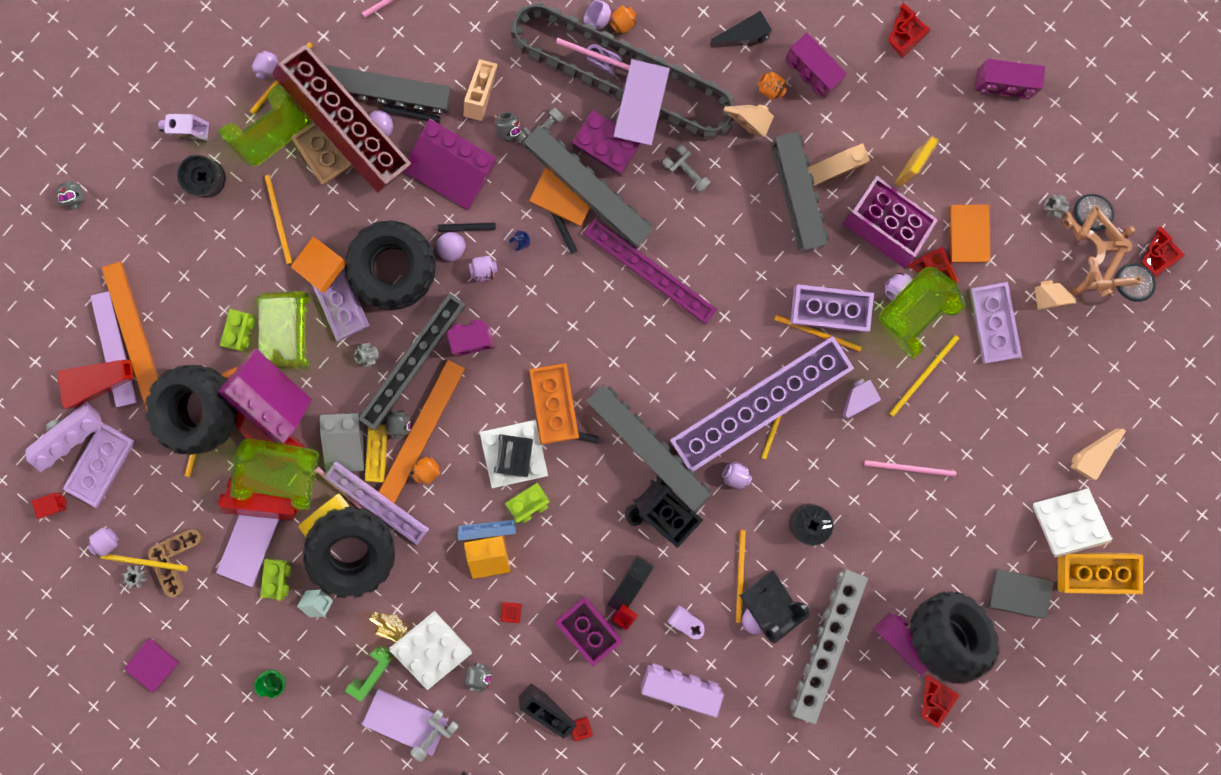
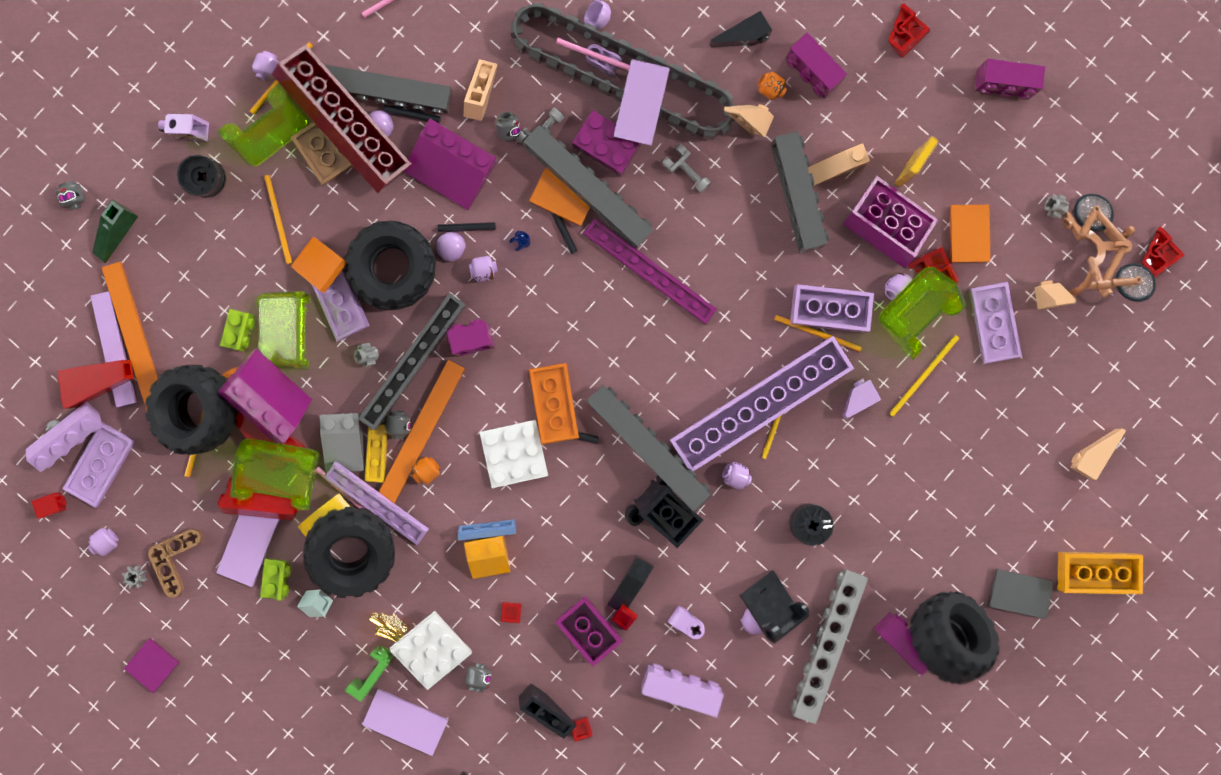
(112, 228): none -> dark green slope
(145, 562): yellow axle -> none
(270, 684): green hair -> none
(420, 752): light grey bar -> none
(519, 457): black plate -> none
(528, 502): lime bracket -> none
(623, 19): orange head -> none
(740, 575): light orange axle -> none
(910, 468): bright pink axle -> none
(937, 701): red slope -> none
(1071, 522): white plate -> none

